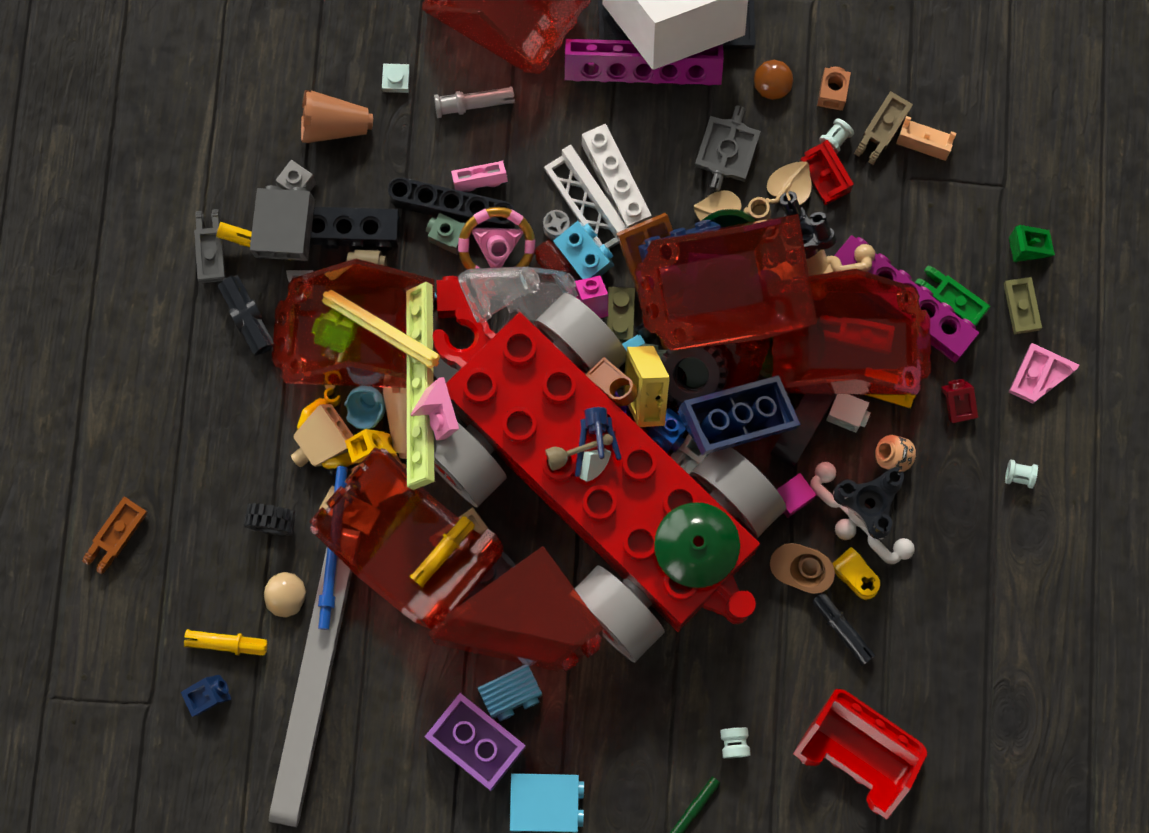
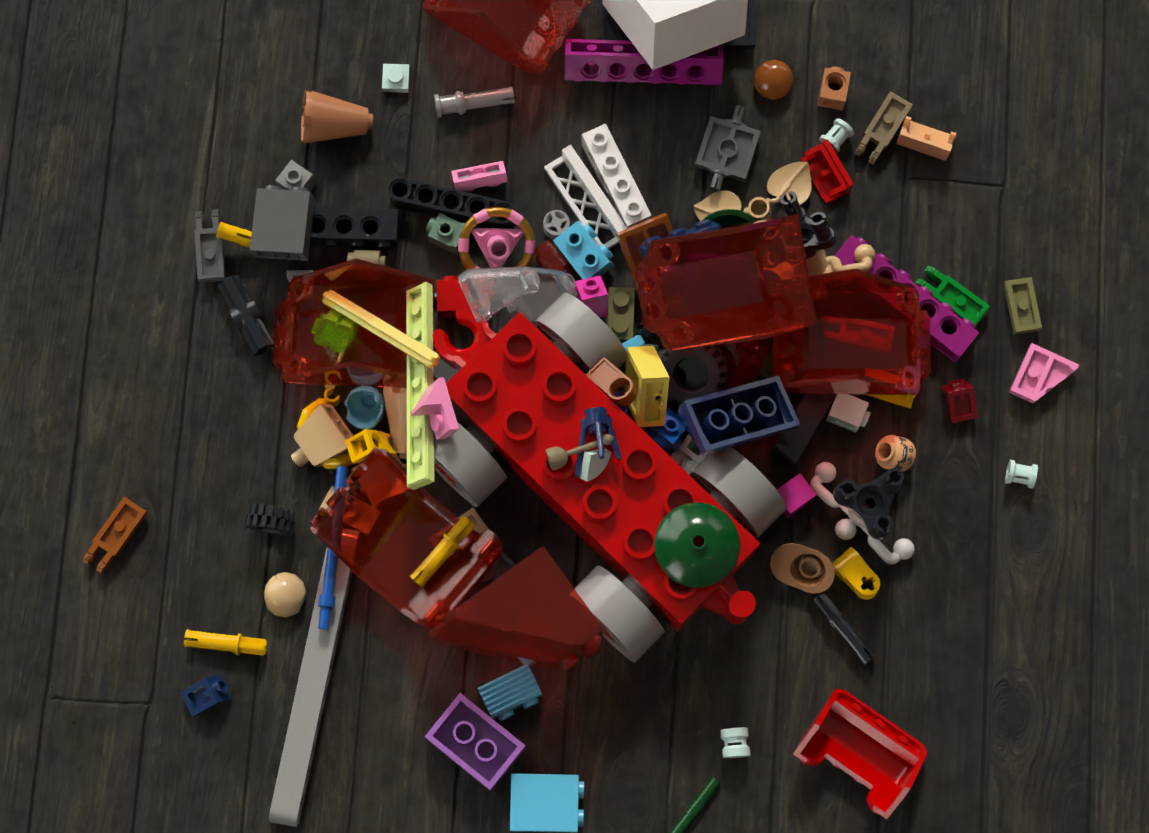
(1030, 243): green slope -> none

